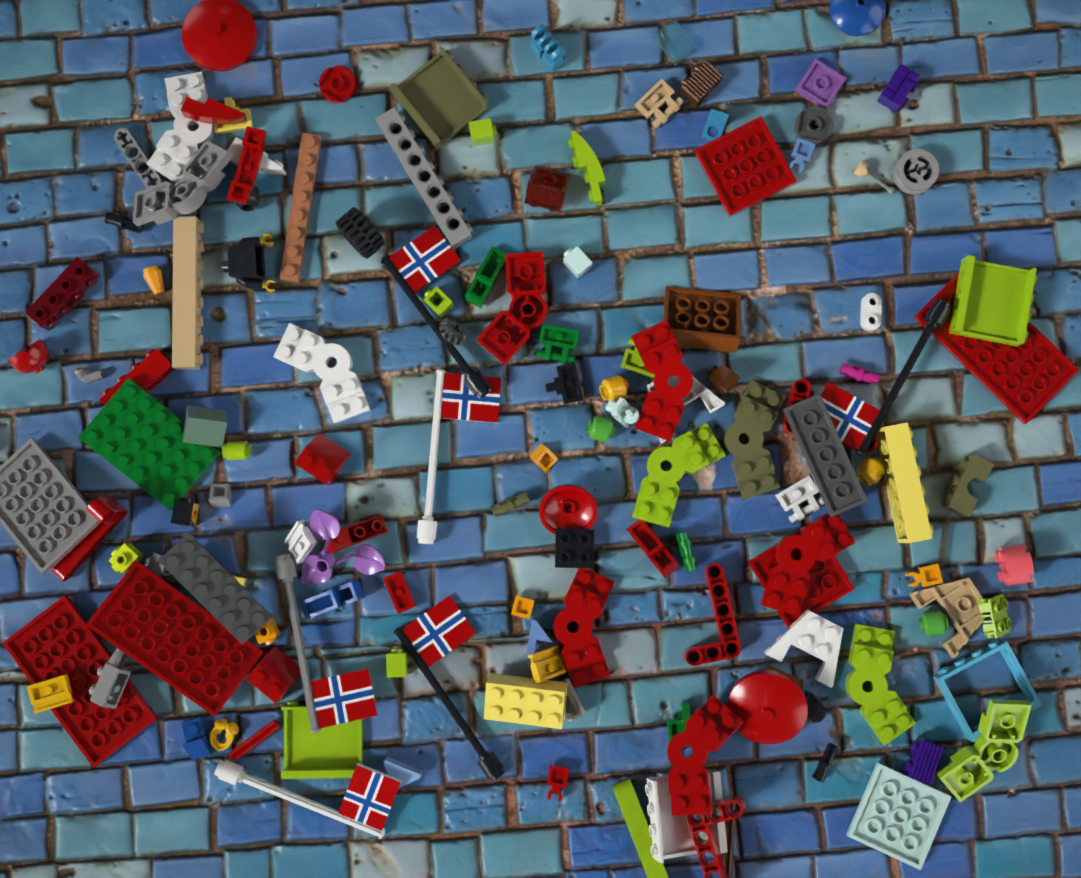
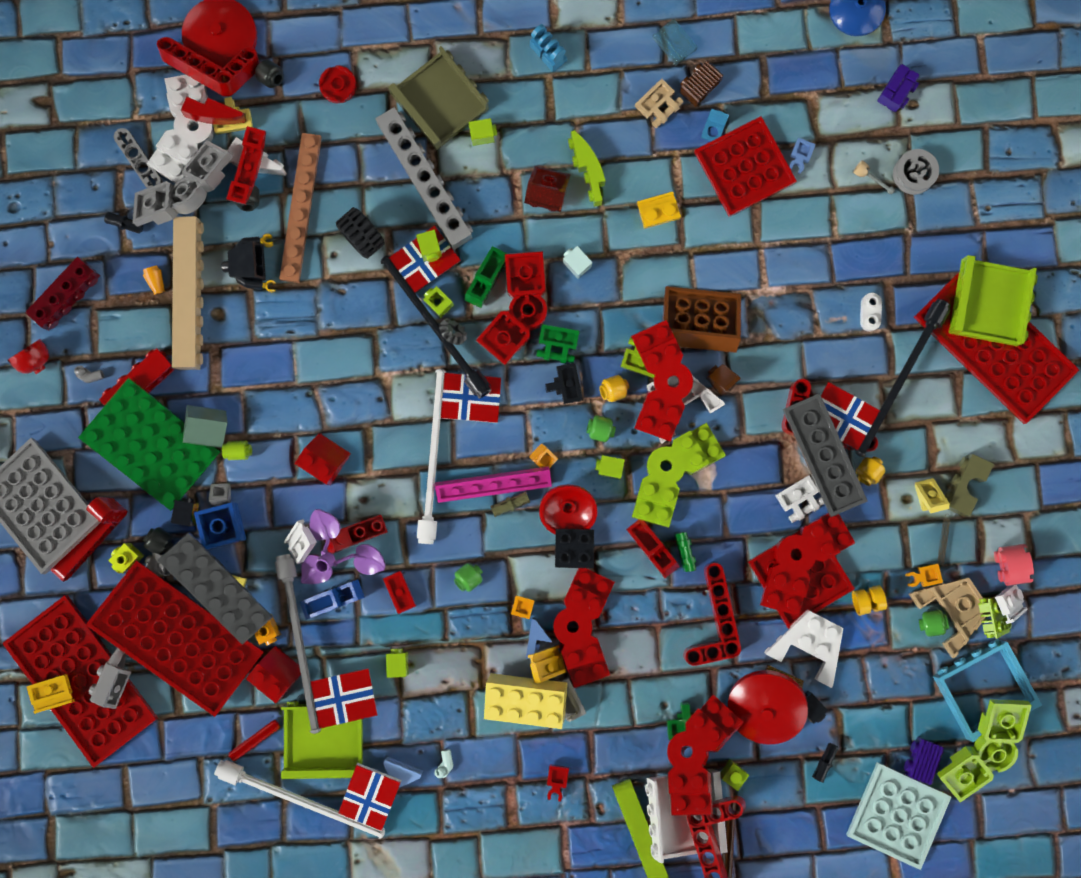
(158, 541): none -> pearl dark grey head
(196, 738): blue slope -> none
(220, 526): none -> blue brick
(221, 80): none -> red beam
(231, 730): yellow piece -> none
(269, 73): none -> pearl dark grey head
(339, 385): white plate -> none
(429, 246): none -> lime brick
(429, 640): flag -> none
(446, 765): none -> light aqua arm
(468, 577): none -> bright green head
(493, 484): none -> dark pink plate
(610, 467): none -> lime brick
(622, 412): light aqua hips -> none
(658, 210): none -> yellow plate
(734, 775): none -> lime brick
(751, 462): olive plate -> none
(820, 84): medium lavender tile -> none
(821, 119): dark grey plate -> none
(859, 373): dark pink pin -> none
(869, 600): none -> yellow wheel
(872, 659): lime plate -> none
(903, 483): light yellow brick -> none
(931, 496): none -> light yellow slope
(1010, 603): none -> white plate

